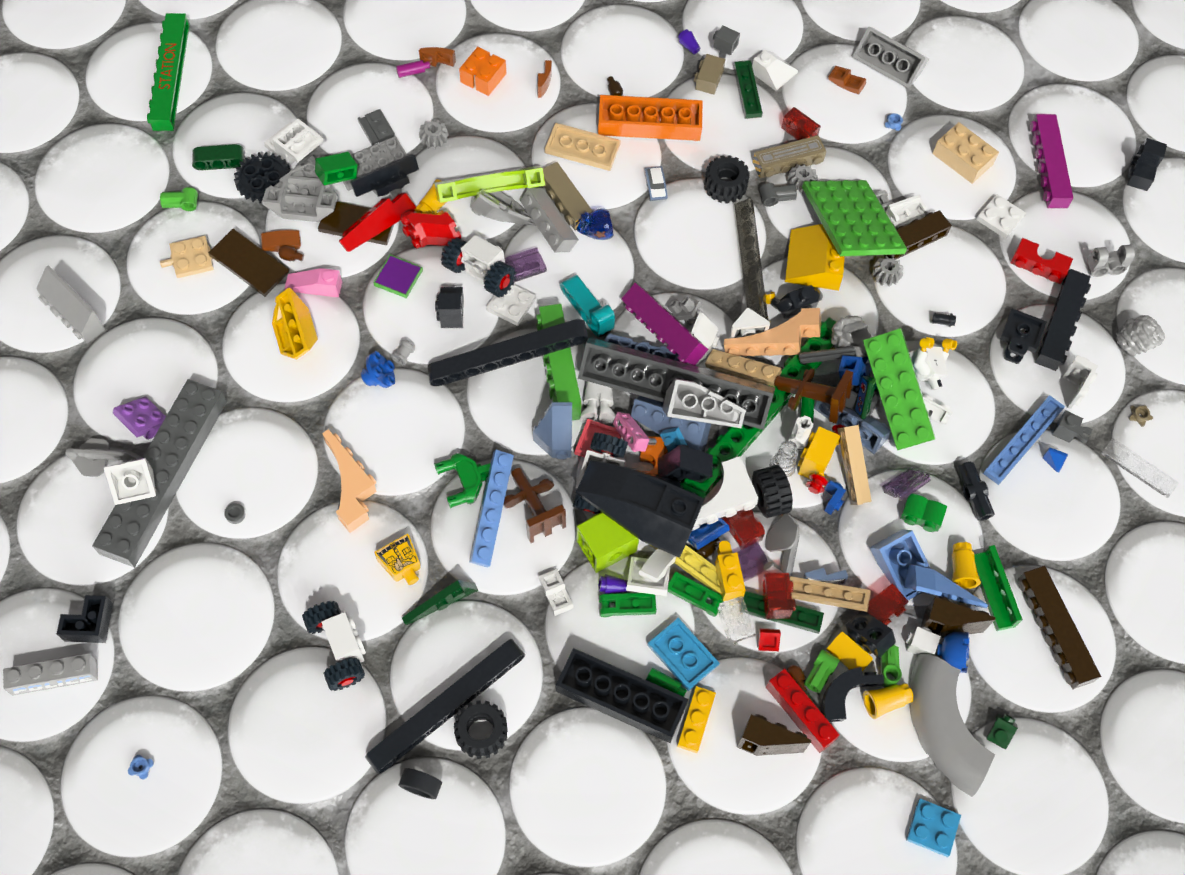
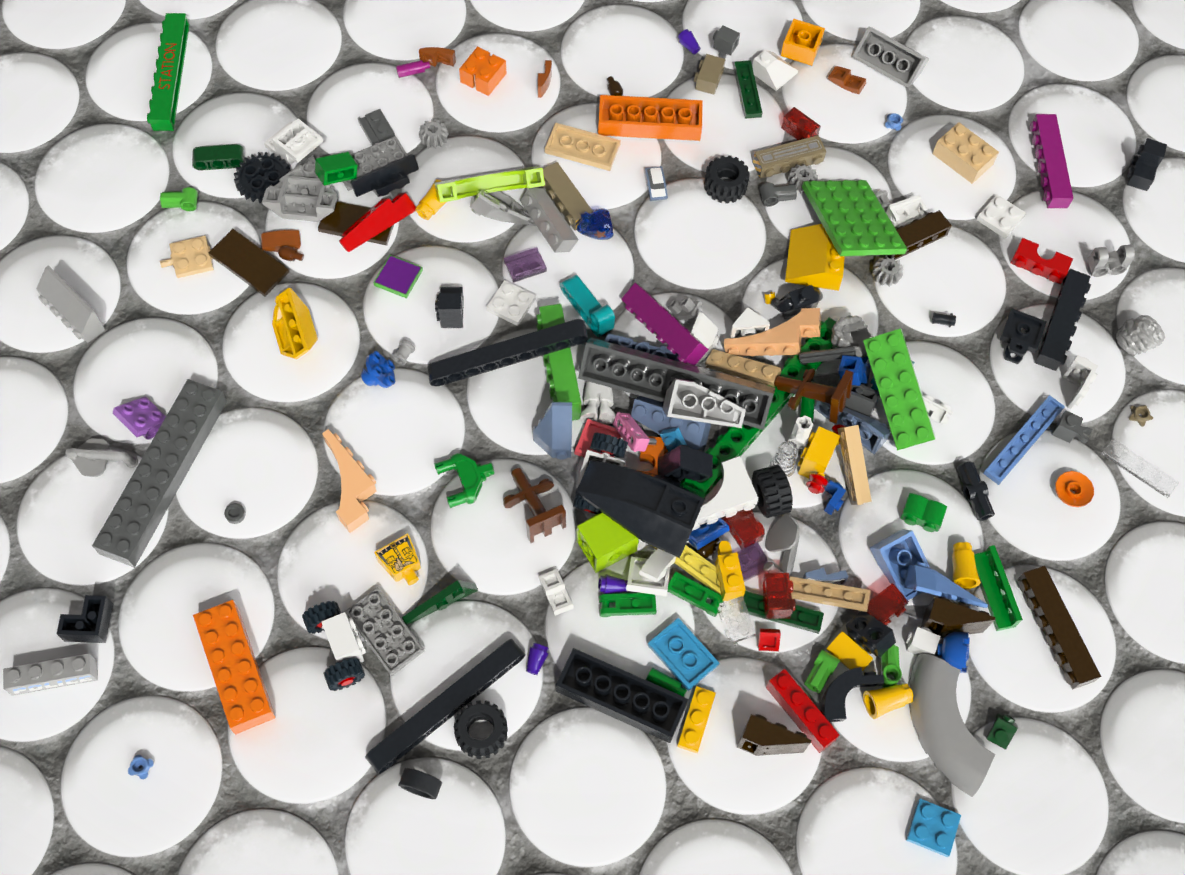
(131, 481): white slope -> none
(234, 667): none -> orange brick
(315, 282): bright pink slope -> none
(384, 631): none -> light grey tile
(429, 228): red brick -> none
(482, 262): brick -> none
(491, 508): medium blue plate -> none
(536, 658): none -> dark purple cone
(750, 257): clear smoke plate -> none
(798, 675): reddish brown cylinder -> none
(802, 42): none -> light orange brick
(865, 396): dark green slope -> none
(906, 483): clear purple plate -> none
(930, 361): white torso -> none
(1055, 458): blue slope -> none
(1079, 484): none -> orange dish

